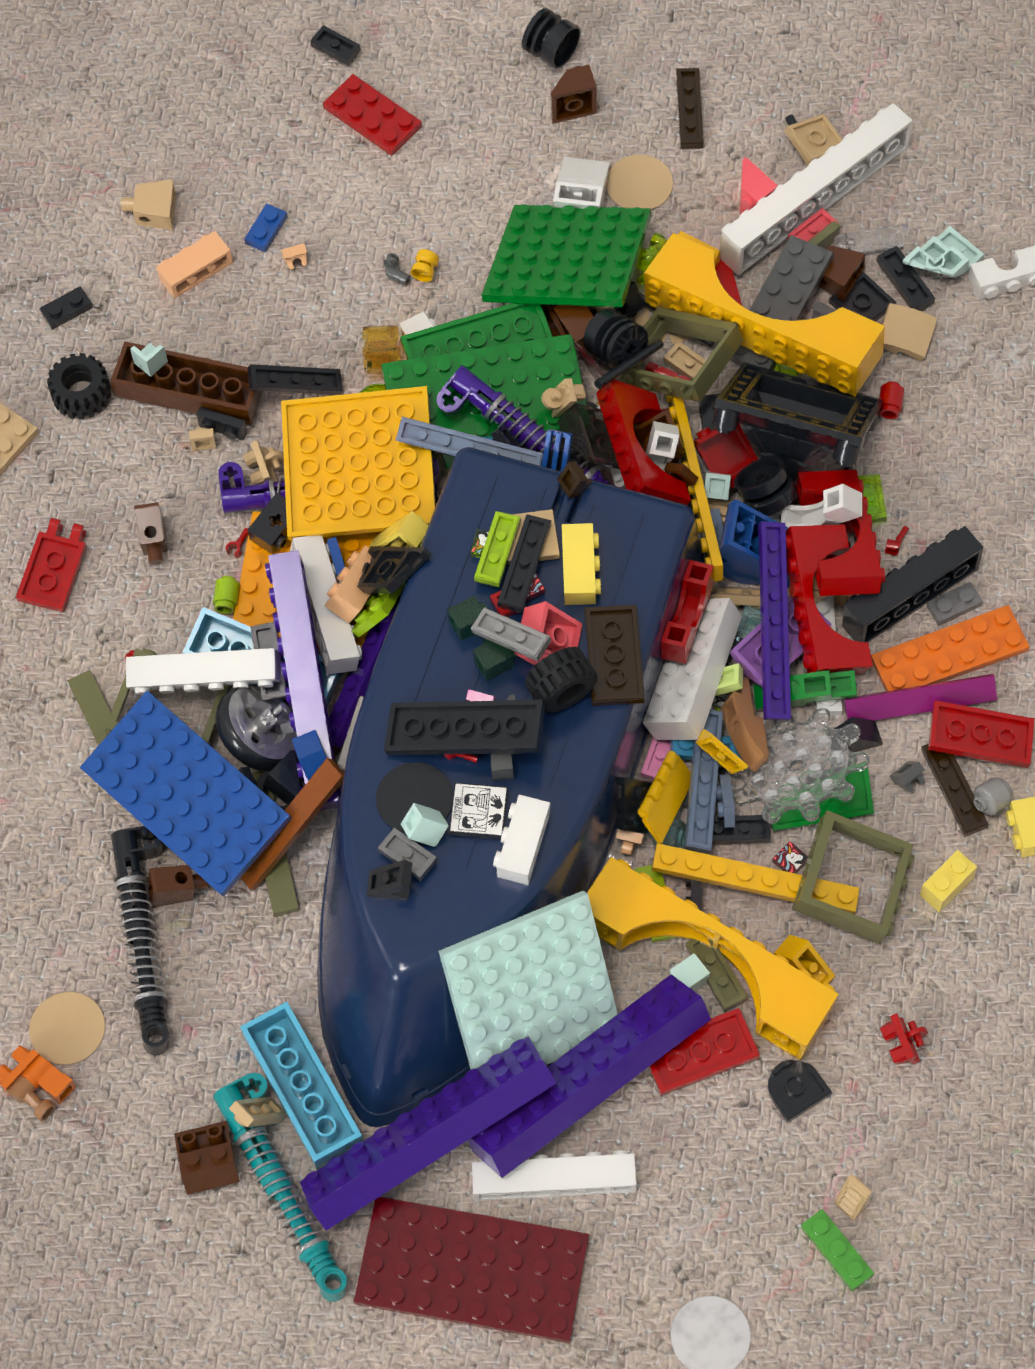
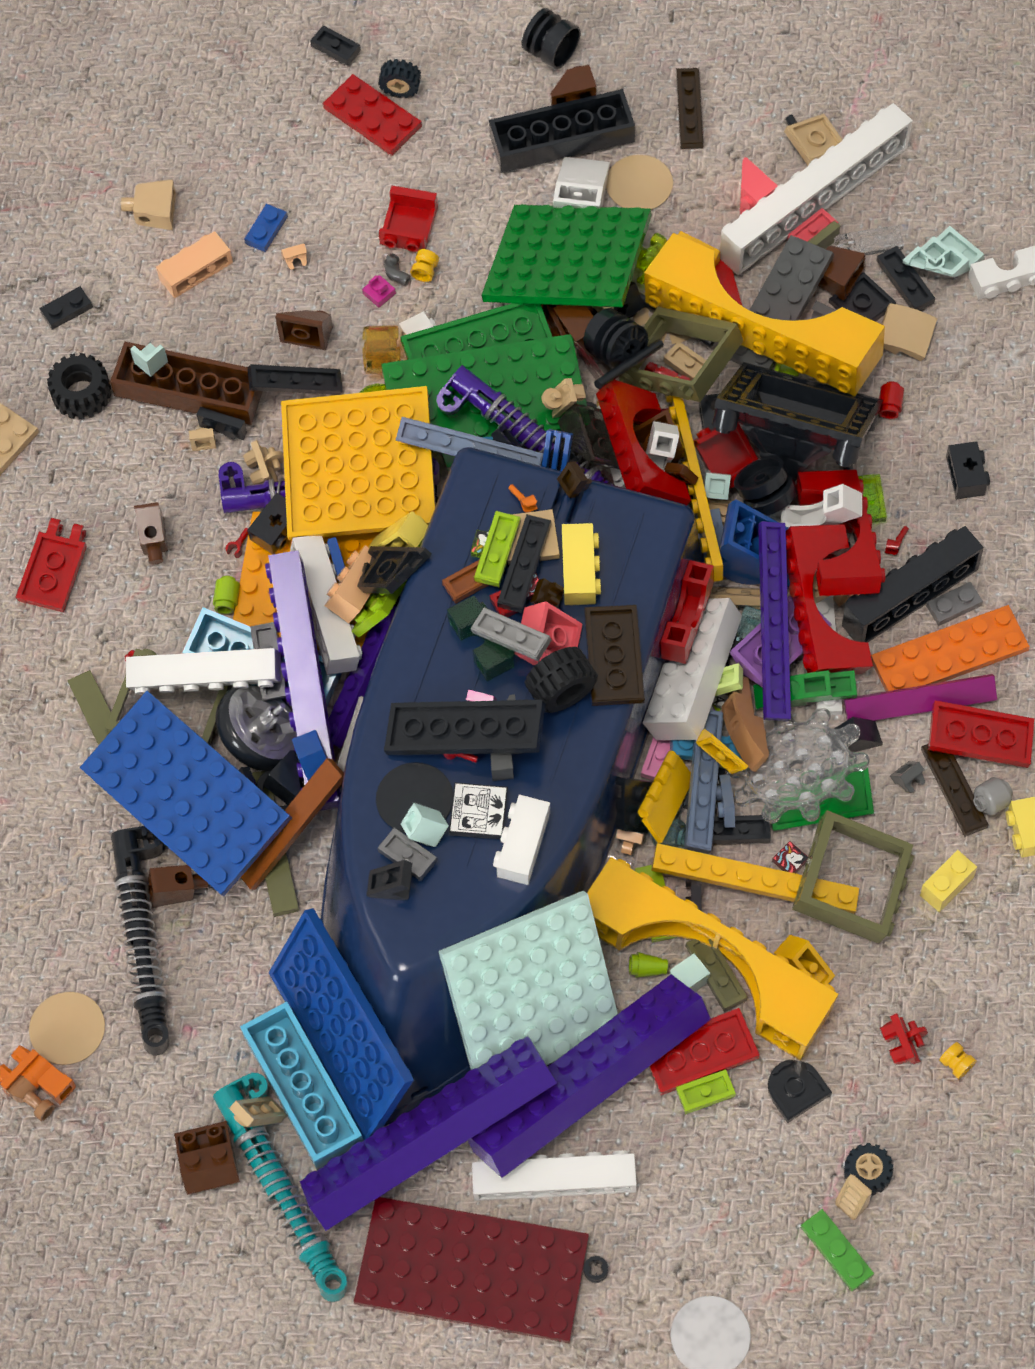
(305, 328): none -> reddish brown slope
(340, 1024): none -> blue plate
(378, 291): none -> dark pink tile
(399, 78): none -> black wheel
(408, 219): none -> red panel
(462, 583): none -> dark orange tile
(527, 503): none -> orange hand
(547, 591): none -> dark brown tile
(562, 130): none -> black brick
(604, 1269): none -> black bush
(647, 965): none -> lime cone
(705, 1091): none -> lime plate
(870, 1159): none -> black wheel
(958, 1060): none -> yellow wheel
(967, 470): none -> black brick

